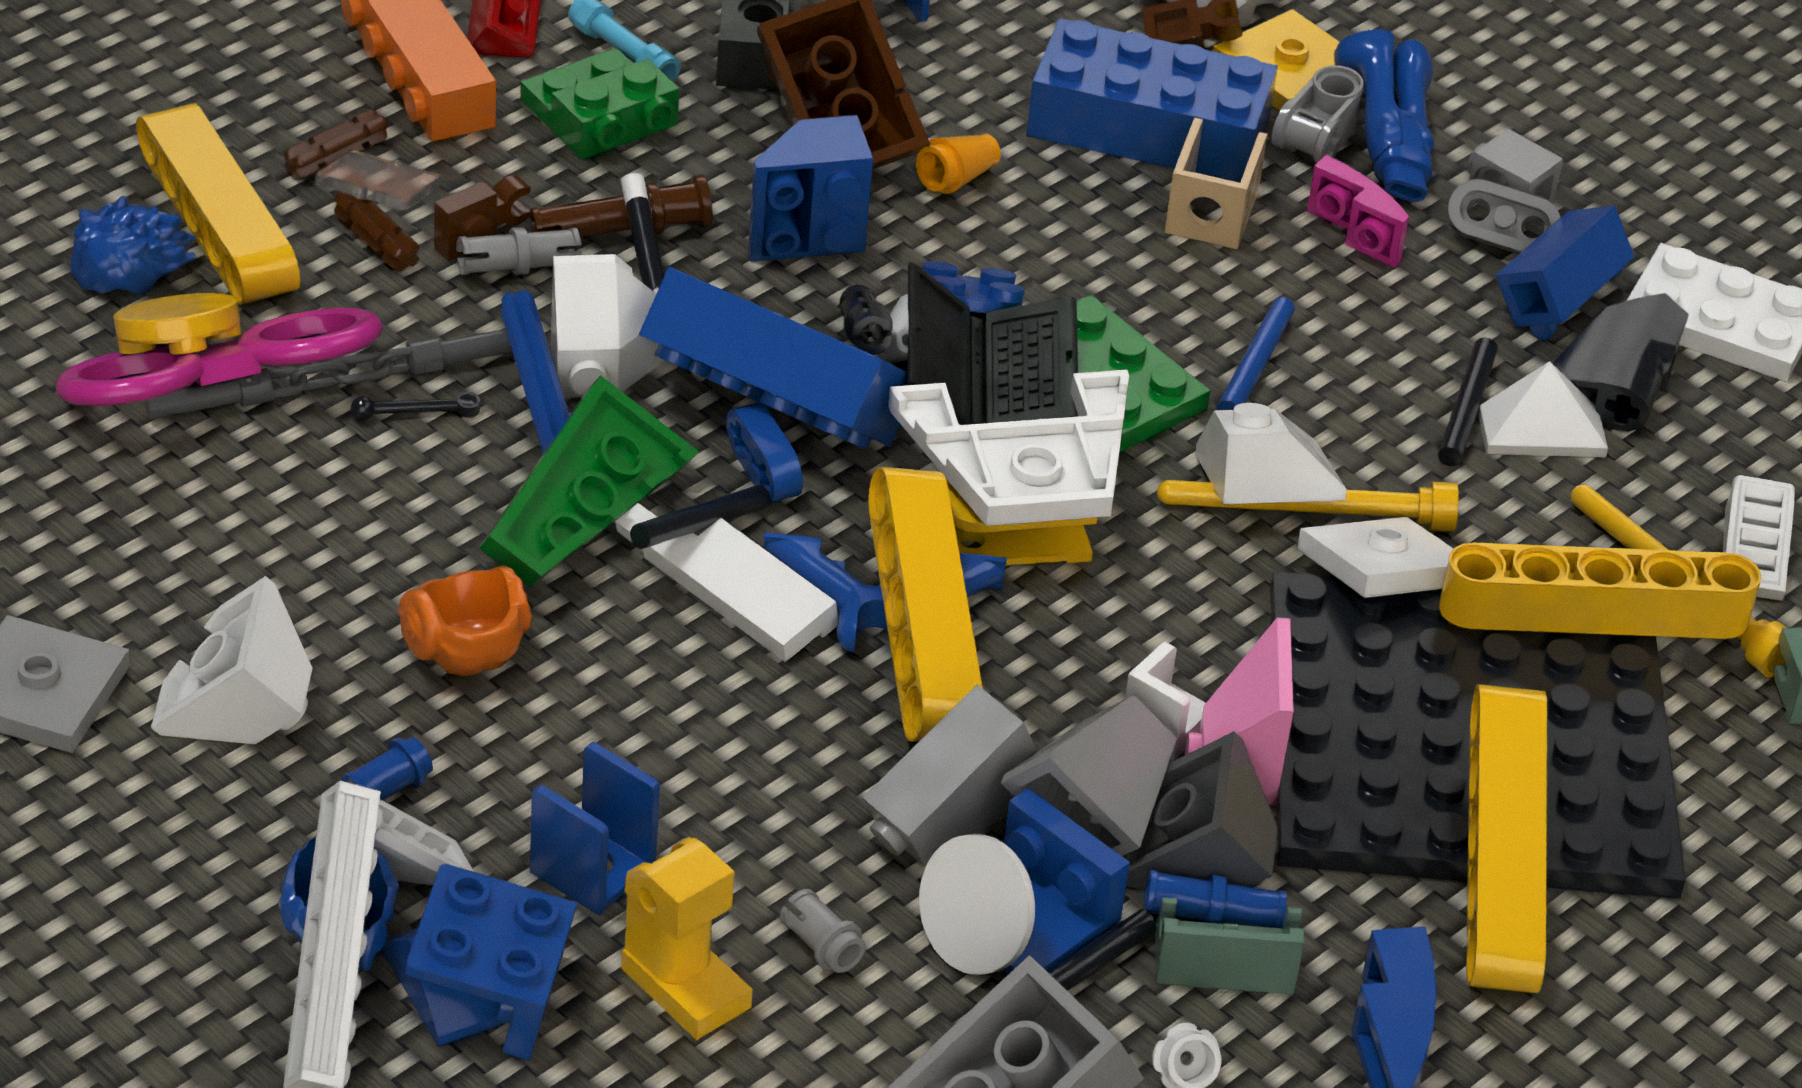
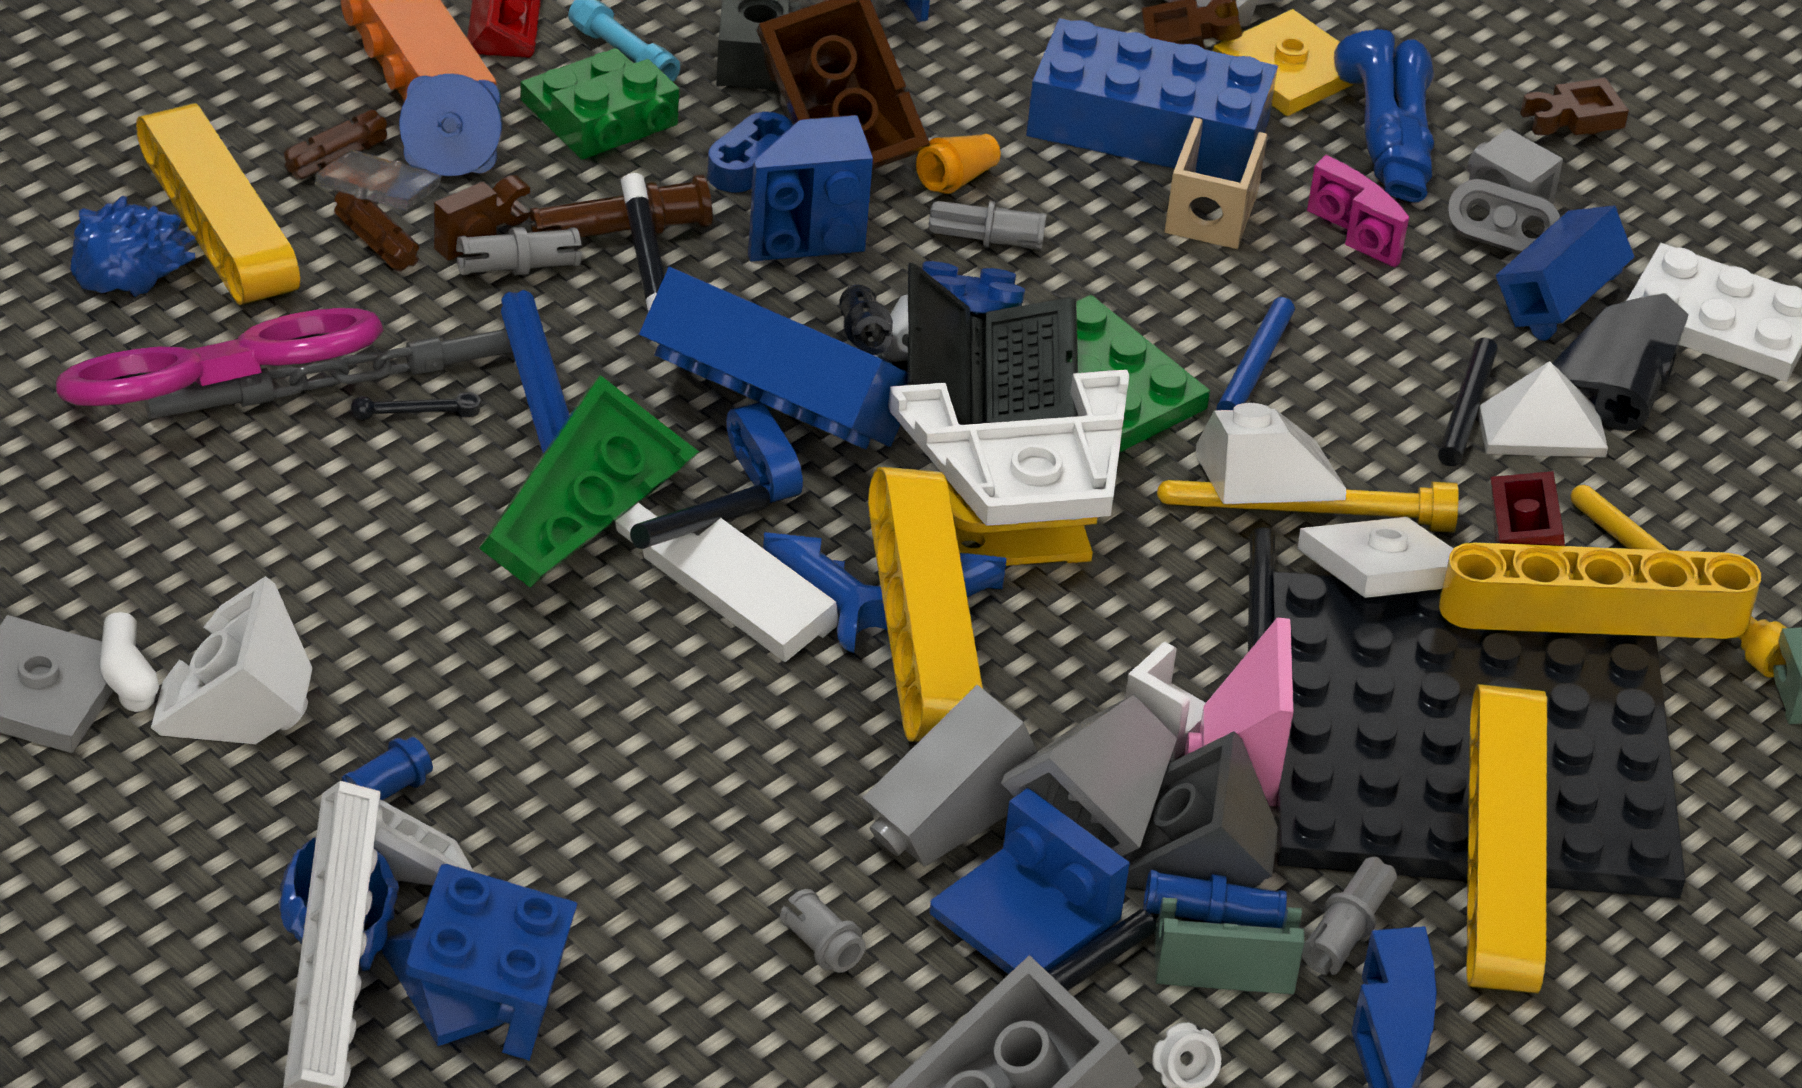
(124, 665): none -> white arm
(177, 320): yellow tile -> none
(451, 124): none -> blue piece
(466, 620): orange hair -> none
(598, 323): white slope -> none
(614, 824): blue piece -> none
(671, 937): yellow piece -> none
(734, 153): none -> blue beam
(977, 904): white piece -> none
(988, 224): none -> light grey axle
(1260, 583): none -> black bar
(1321, 113): light grey piece -> none
(1348, 917): none -> light grey axle
(1527, 509): none -> dark red slope
(1580, 105): none -> reddish brown plate
(1761, 528): white slope -> none

